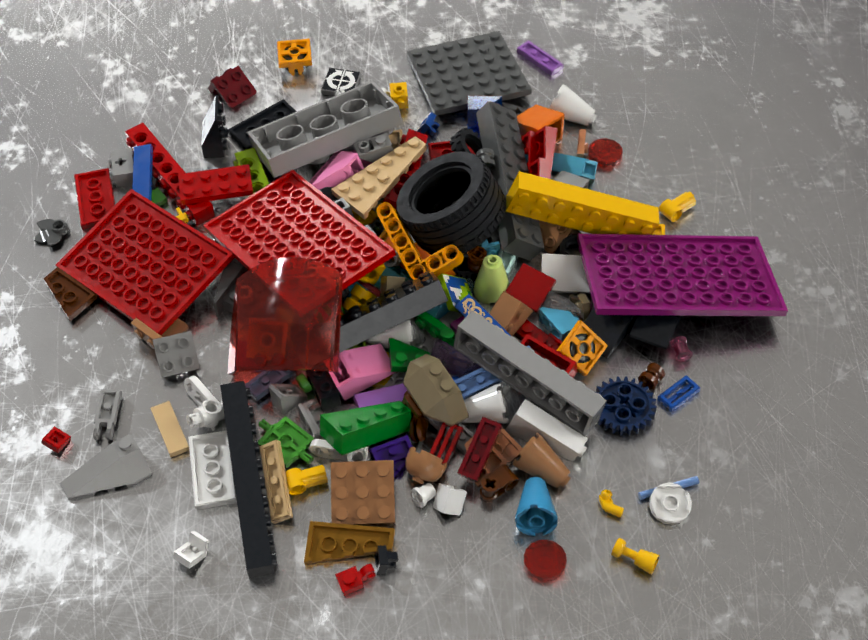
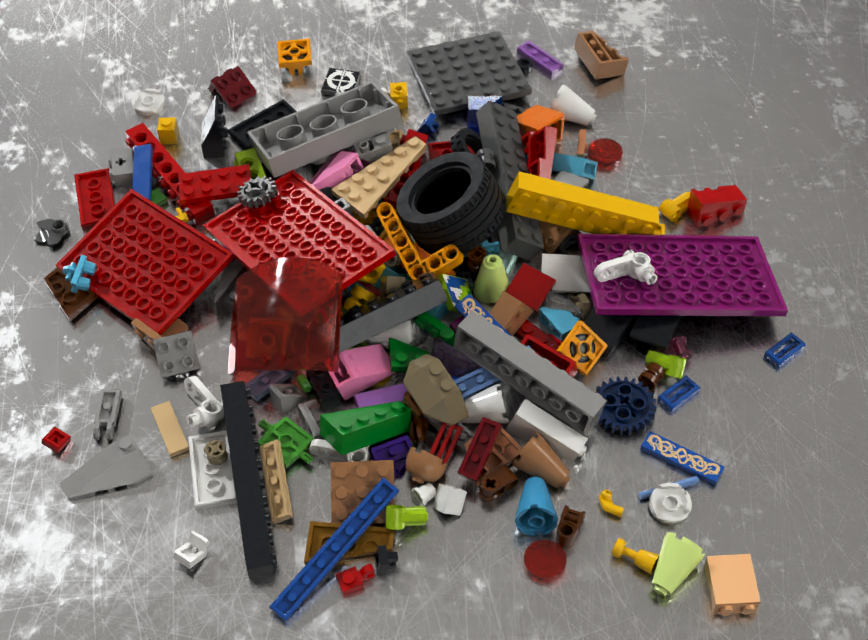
(78, 281): none -> medium azure hips
(148, 102): none -> white tile
(168, 131): none -> yellow brick
(214, 447): none -> dark tan wheel
(257, 192): none -> dark grey gear
(300, 480): yellow piece -> none
(333, 549): none -> blue tile
(400, 516): none -> lime piece
(525, 65): none -> black tile
(570, 523): none -> reddish brown piece
(598, 56): none -> medium nougat wedge
(633, 264): none -> white piece
(672, 364): none -> lime piece
(675, 563): none -> yellowish green cone
(682, 458): none -> blue tile
(715, 205): none -> red wedge
(732, 584): none -> light nougat brick
(775, 358): none -> blue tile

